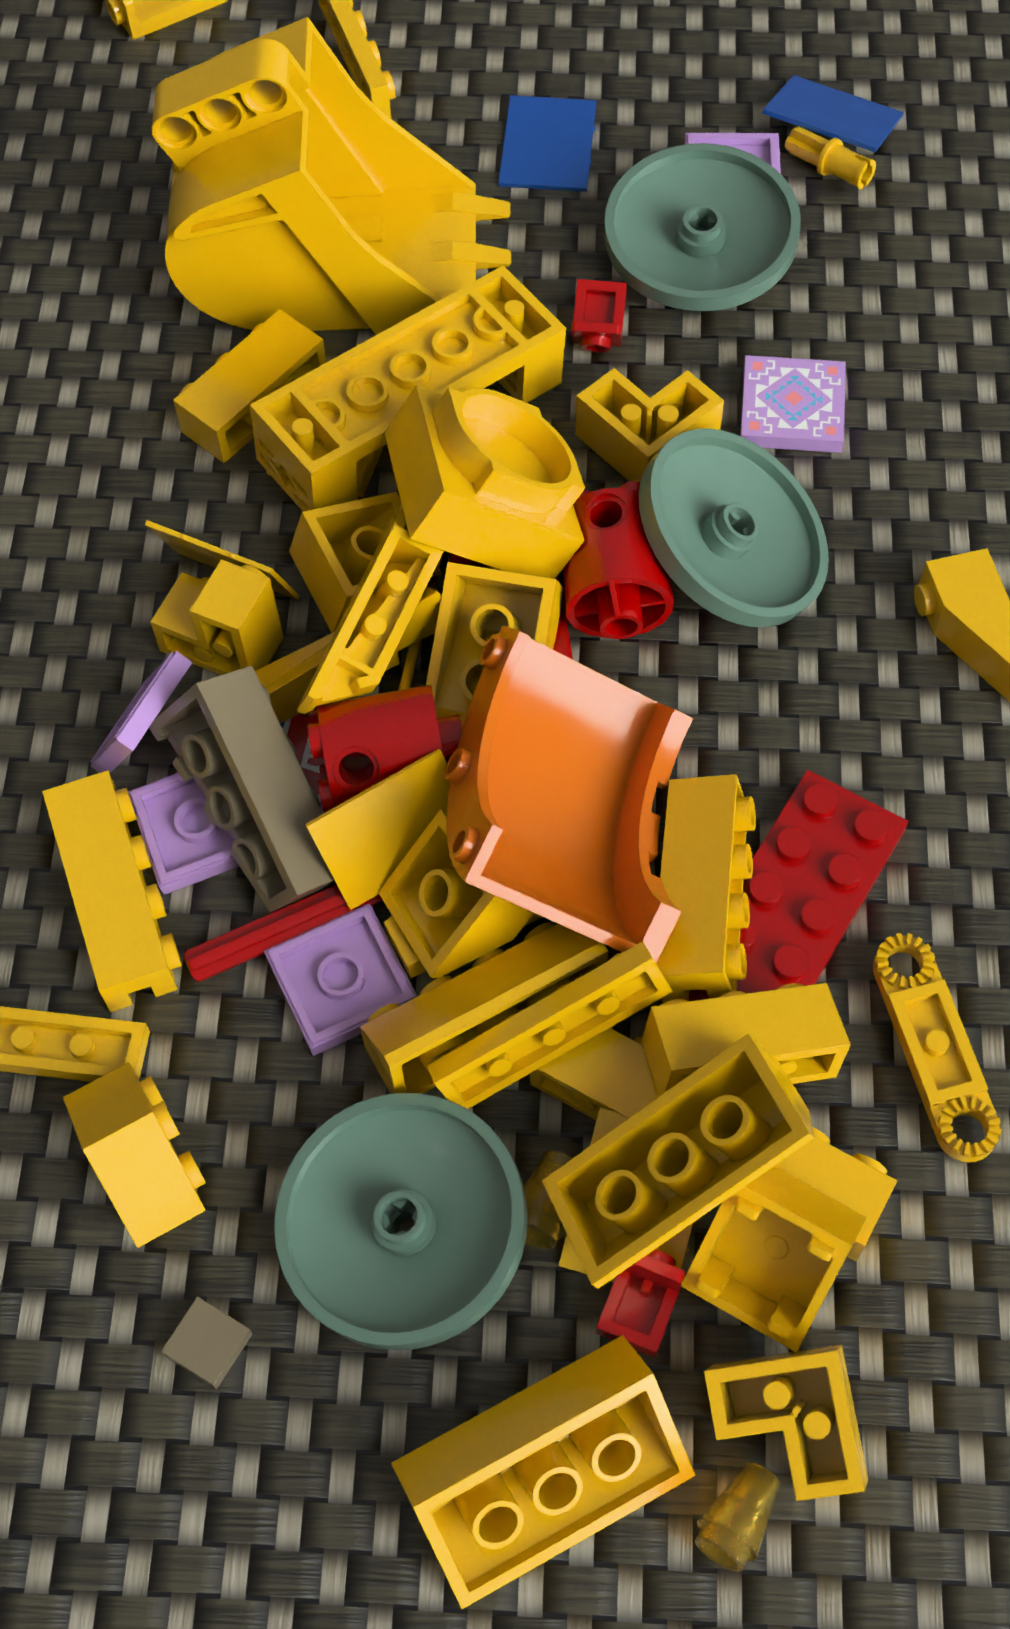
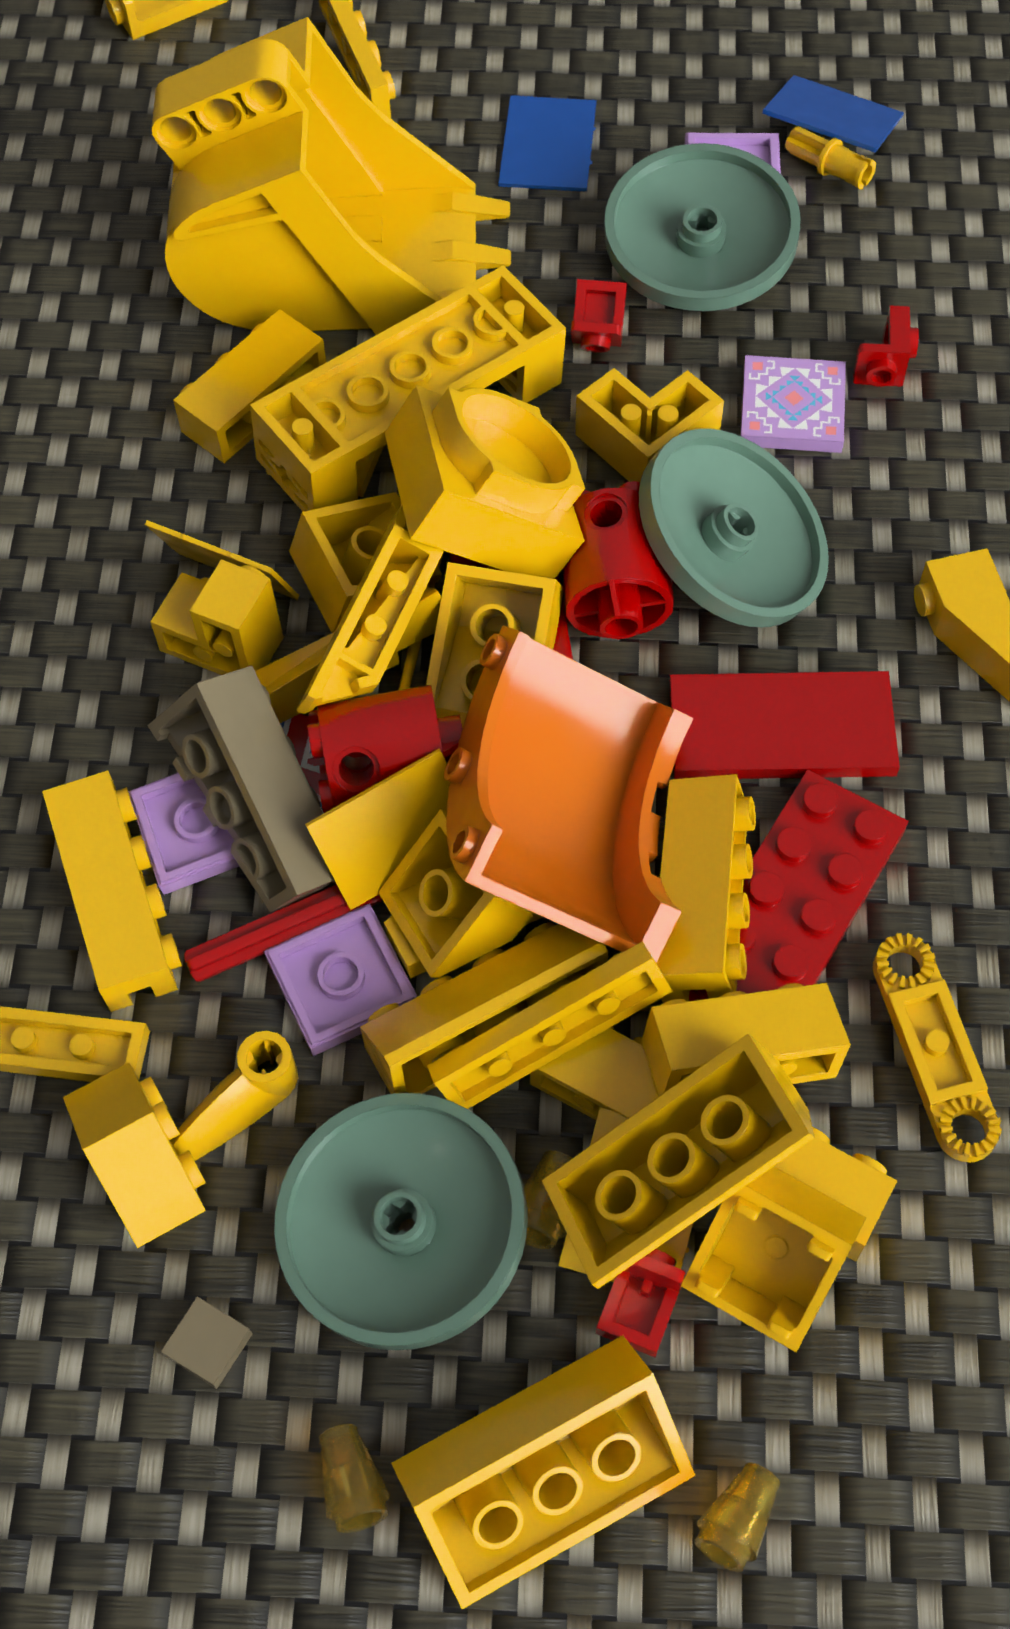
(140, 713): lavender tile -> none
(240, 1096): none -> yellow piece
(351, 1481): none -> clear yellow cone
(786, 724): none -> red tile
(807, 1400): yellow brick -> none
(888, 362): none -> red bracket

